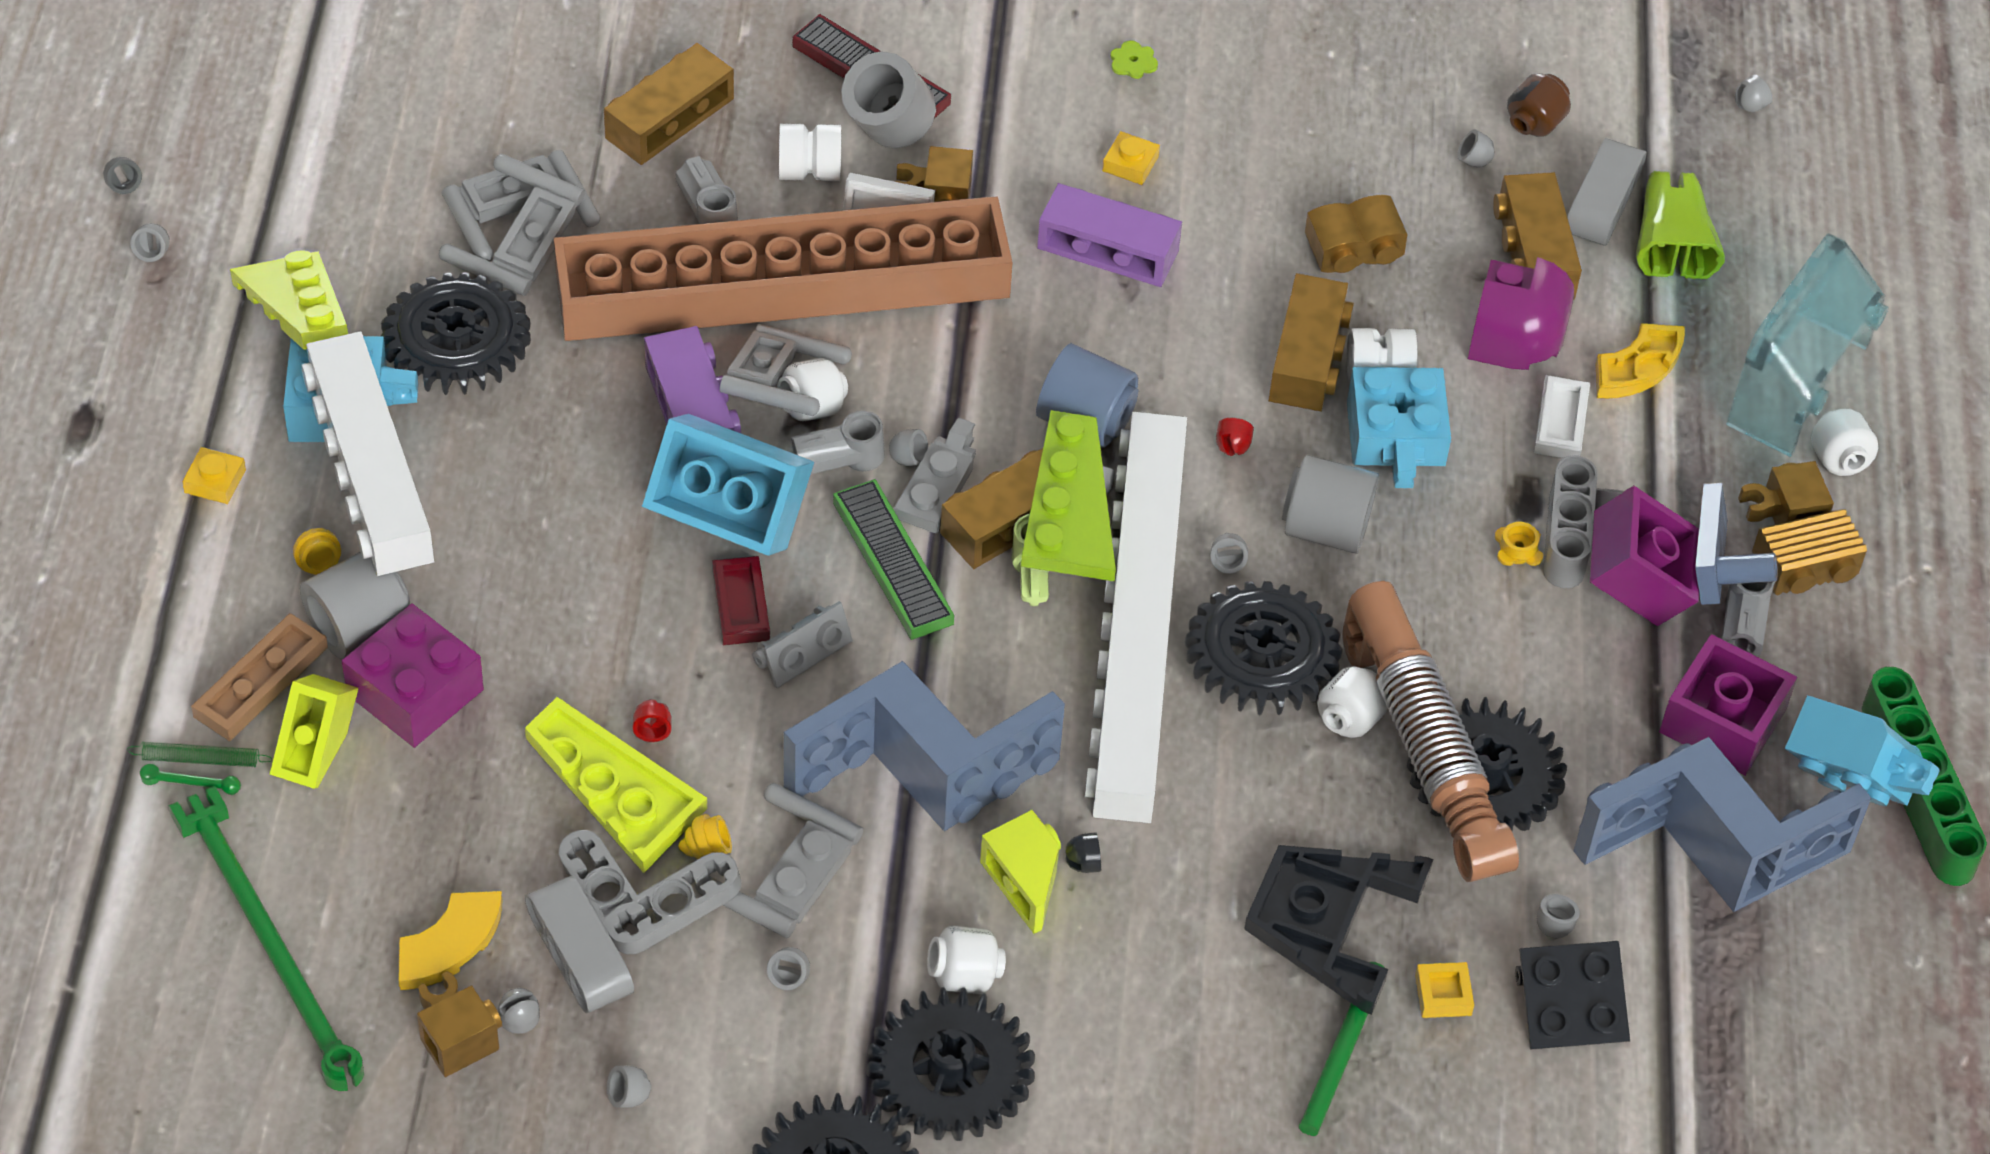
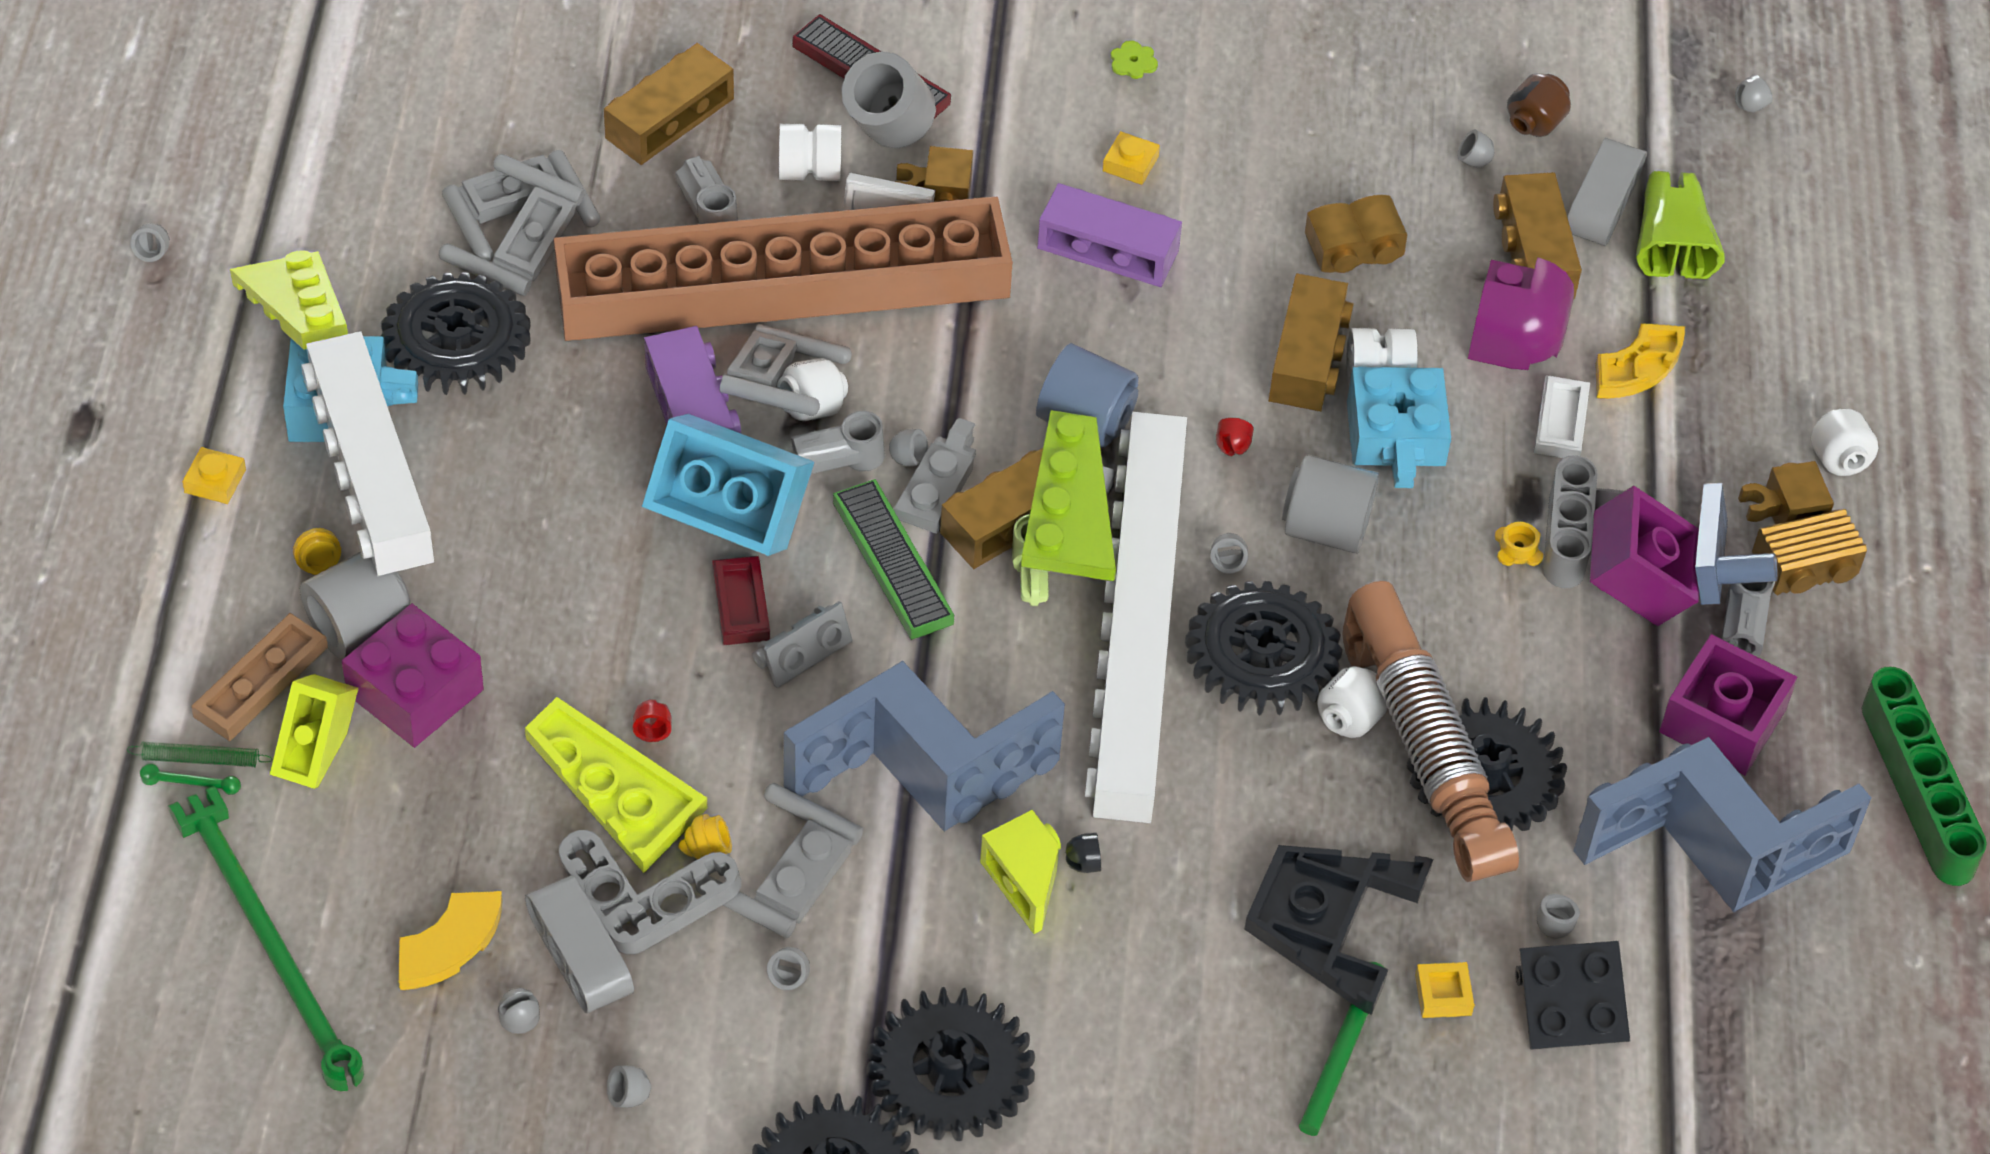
(130, 170): dark grey hinge -> none
(457, 1026): pearl gold brick -> none
(965, 959): white head -> none
(1801, 342): clear light blue windscreen -> none
(1858, 748): medium azure hinge -> none

